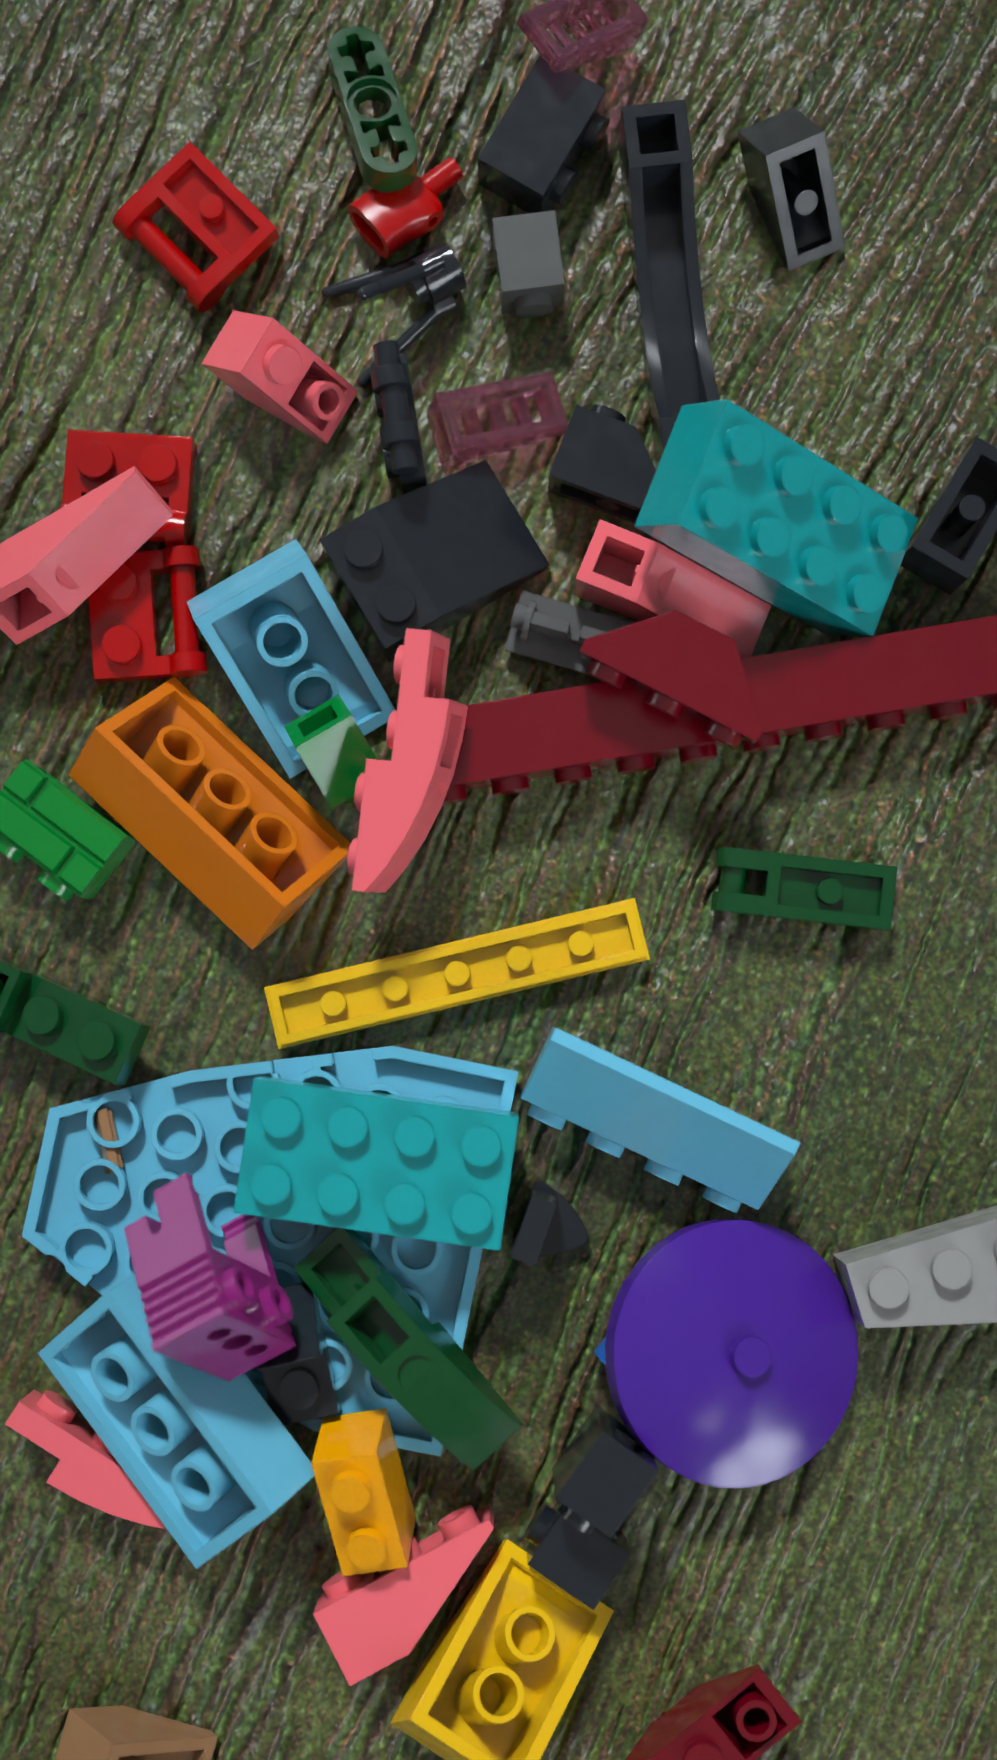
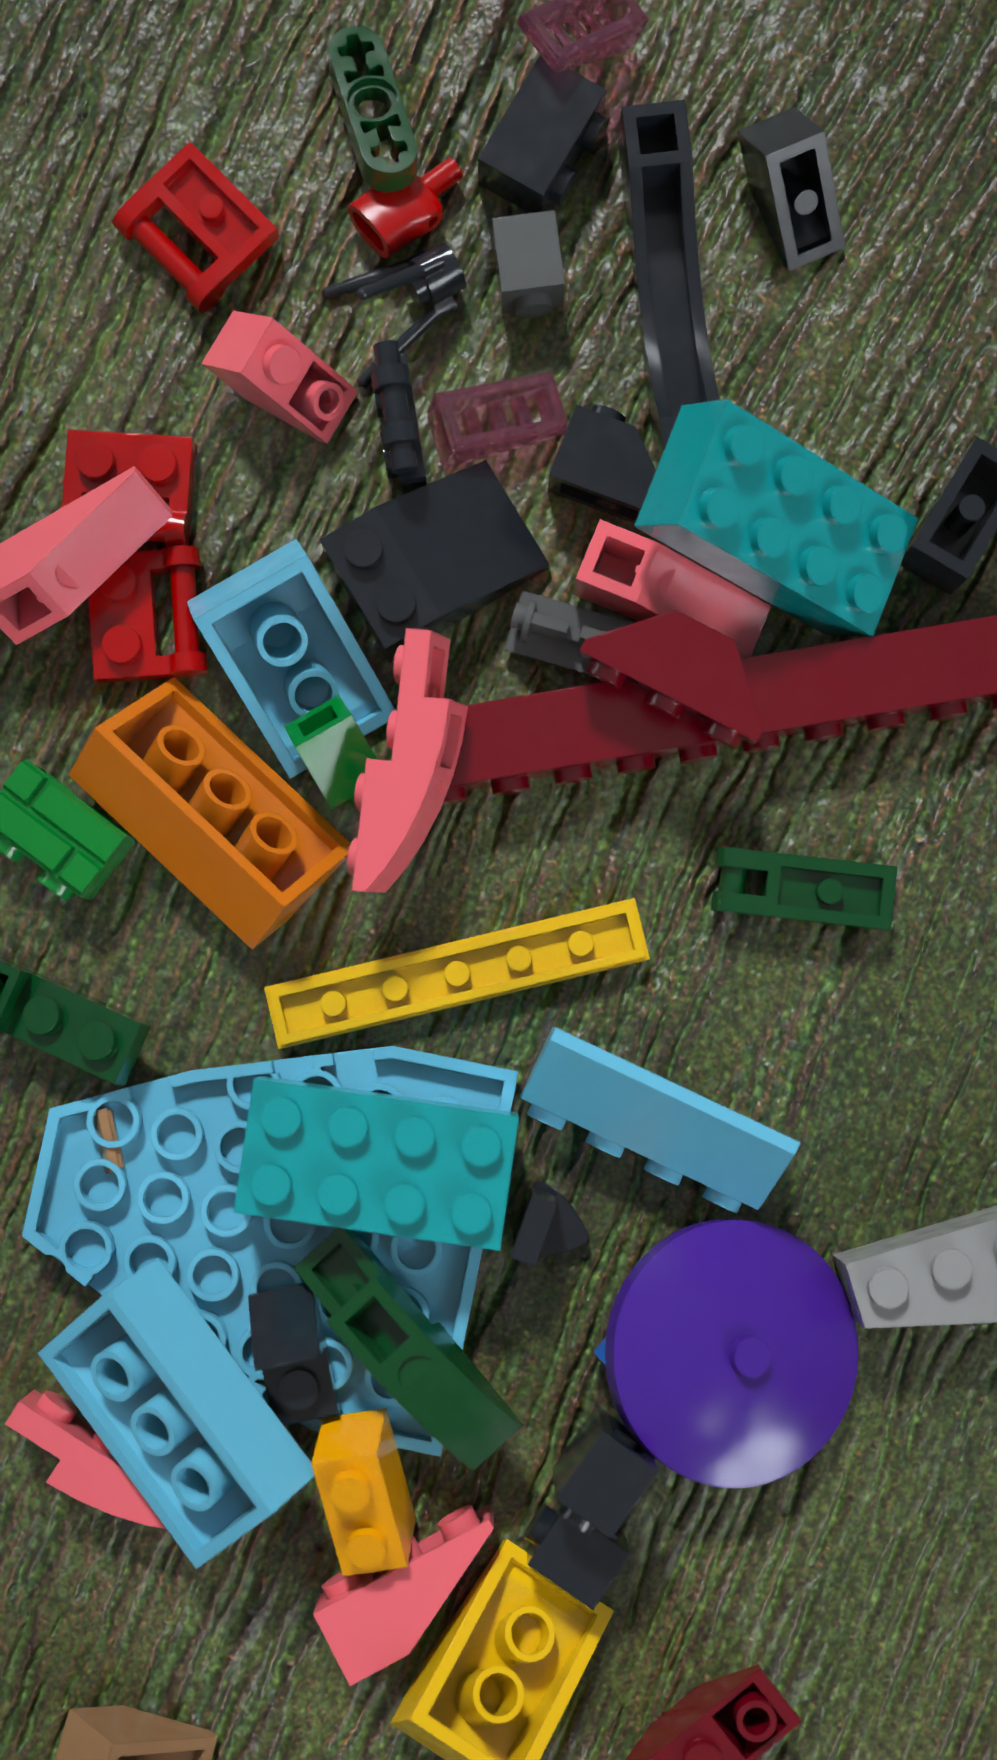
(205, 1304): magenta piece -> none

